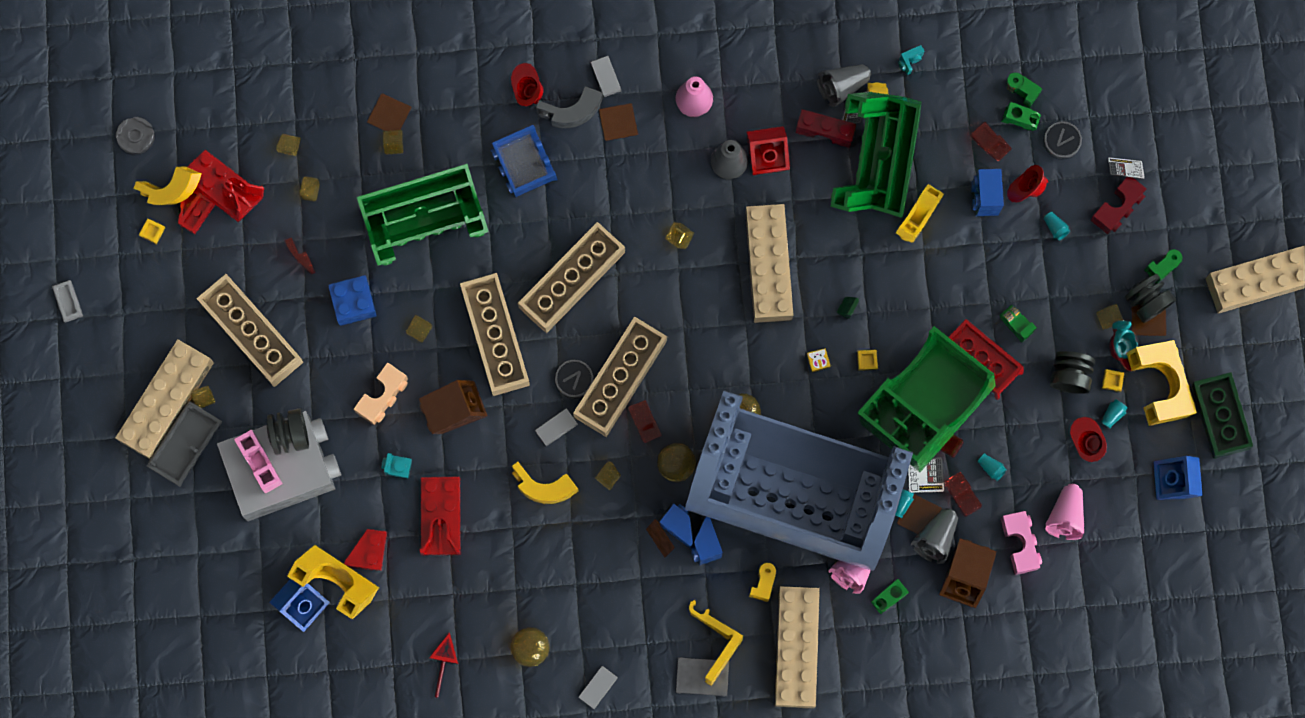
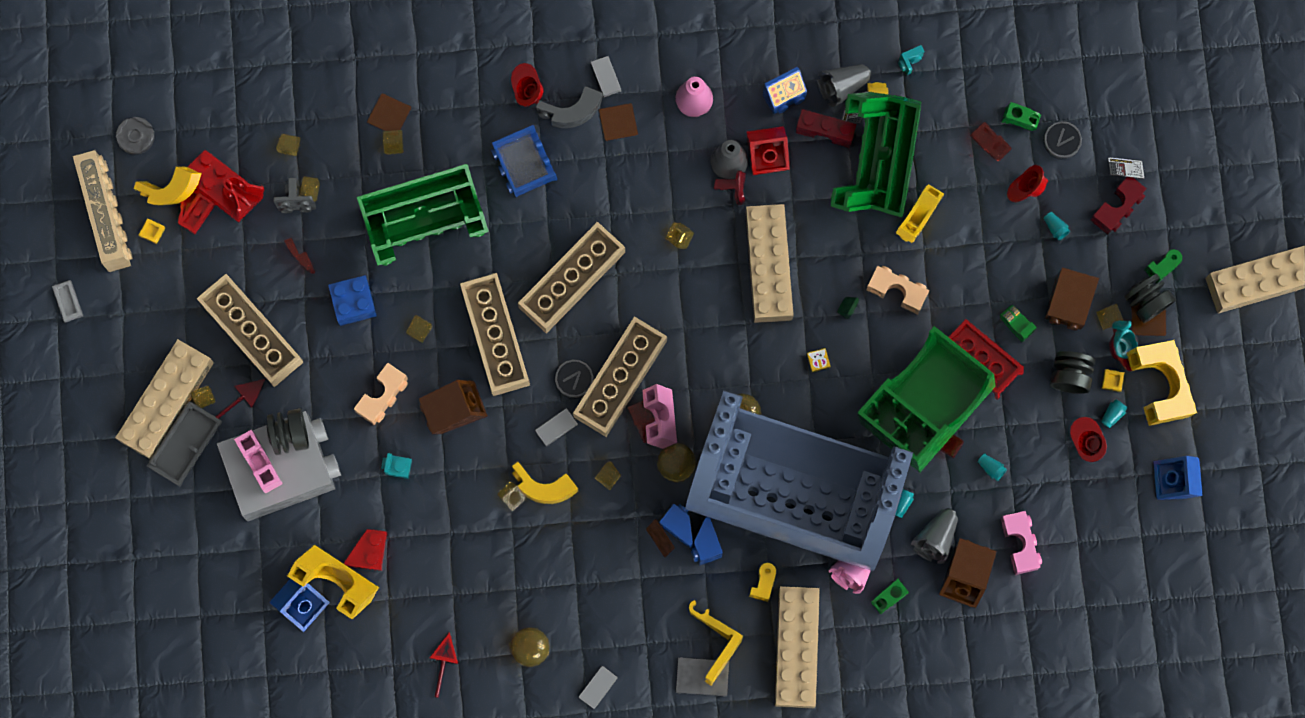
(102, 211): none -> brick
(248, 391): none -> dark red piece
(294, 200): none -> dark grey bracket
(440, 516): red plate -> none
(512, 496): none -> clear yellow slope
(660, 402): none -> bright pink arch
(738, 184): none -> dark red piece
(785, 91): none -> slope
(867, 360): yellow tile -> none
(913, 293): none -> light nougat arch
(918, 514): reddish brown sticker -> none
(929, 479): sticker -> none
(962, 494): clear red slope -> none
(988, 192): blue brick -> none
(1024, 87): green leg -> none
(1067, 514): bright pink cone -> none
(1071, 299): none -> reddish brown slope
(1222, 415): dark green brick -> none

